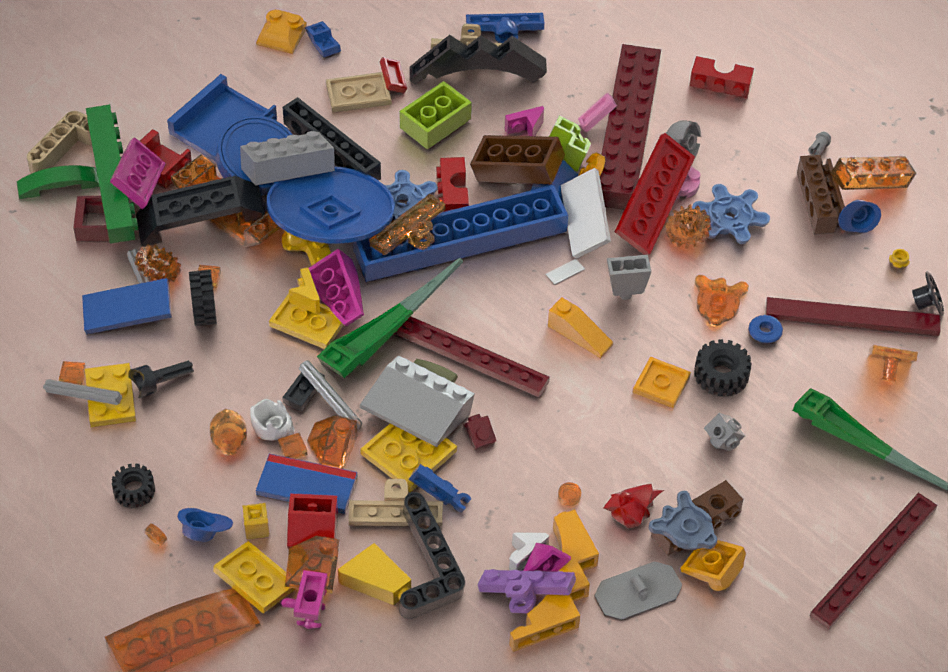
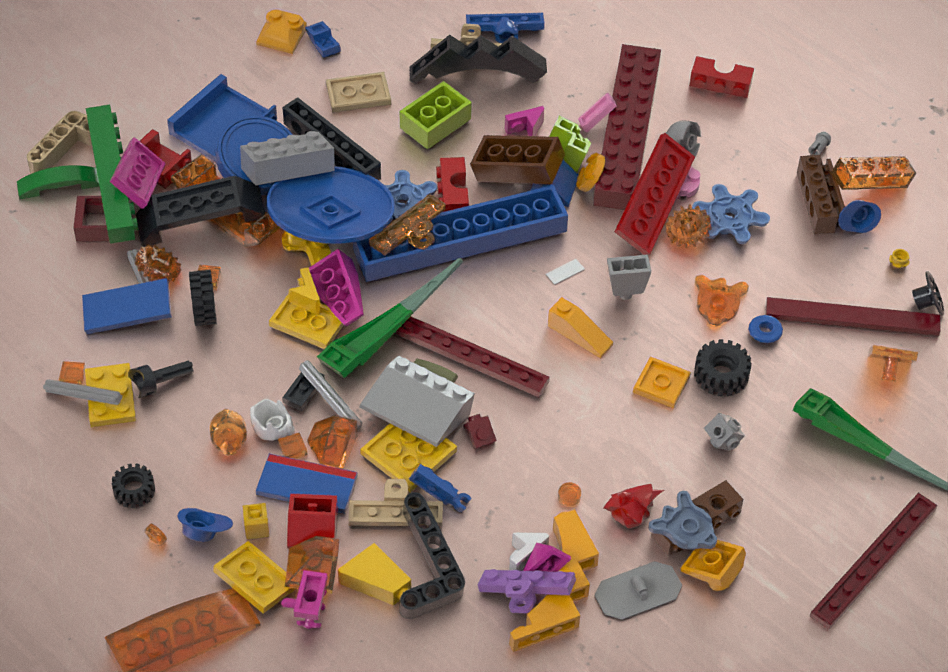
(393, 75): red tile -> none
(586, 213): white tile -> none

